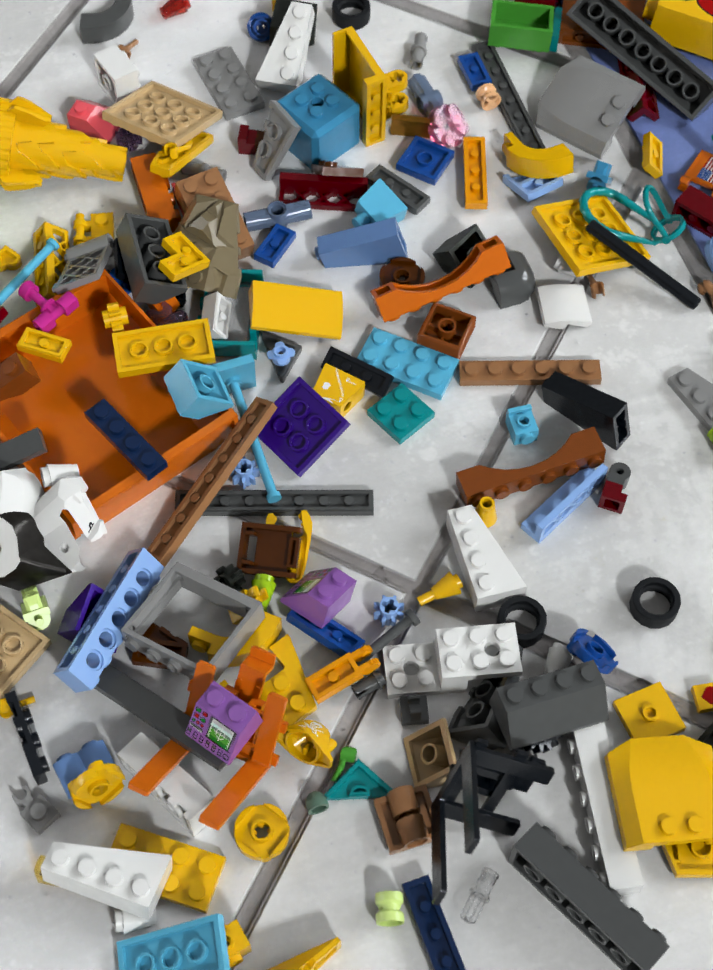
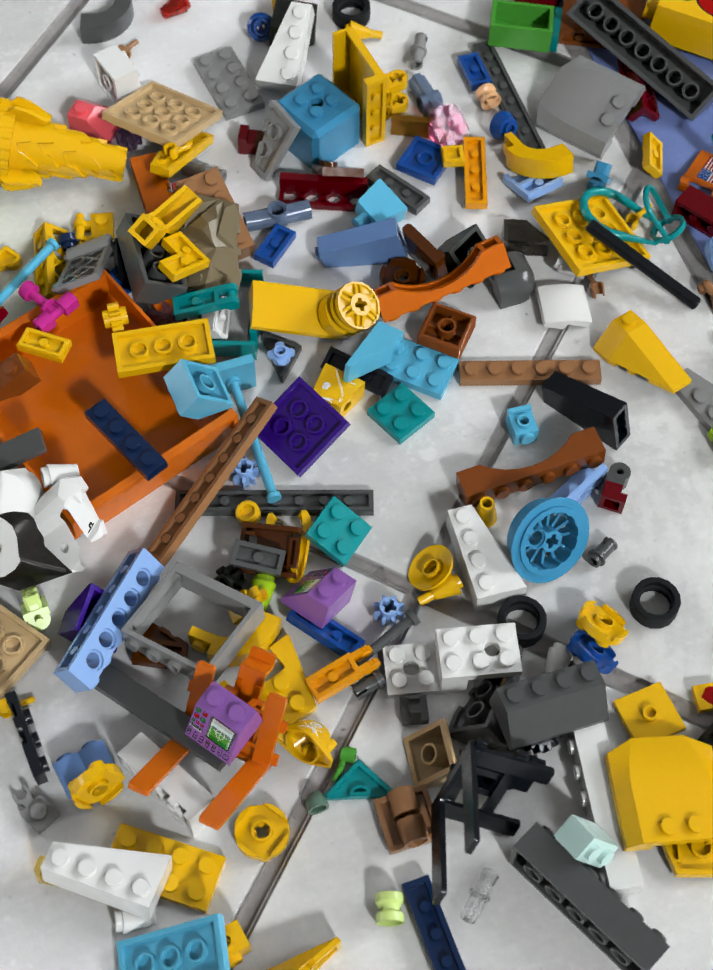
(67, 240): none -> dark blue plate
(166, 218): none -> yellow arch
(206, 301): none -> teal plate
(248, 512): none -> yellow tile
(257, 558): none -> dark grey plate
(337, 531): none -> teal plate
(349, 310): none -> yellow wheel
(364, 32): none -> yellow cone
(375, 351): none -> medium azure slope
(424, 252): none -> reddish brown container
(430, 567): none -> yellow dish
(452, 156): none -> yellow tile
(502, 123): none -> blue cone
(524, 238): none -> clear smoke slope
(539, 530): none -> dark azure piece
(586, 841): none -> light aqua brick
(597, 556): none -> dark grey pin
(602, 624): none -> yellow plate
(634, 217): none -> yellow hand
(636, 347): none -> yellow wedge

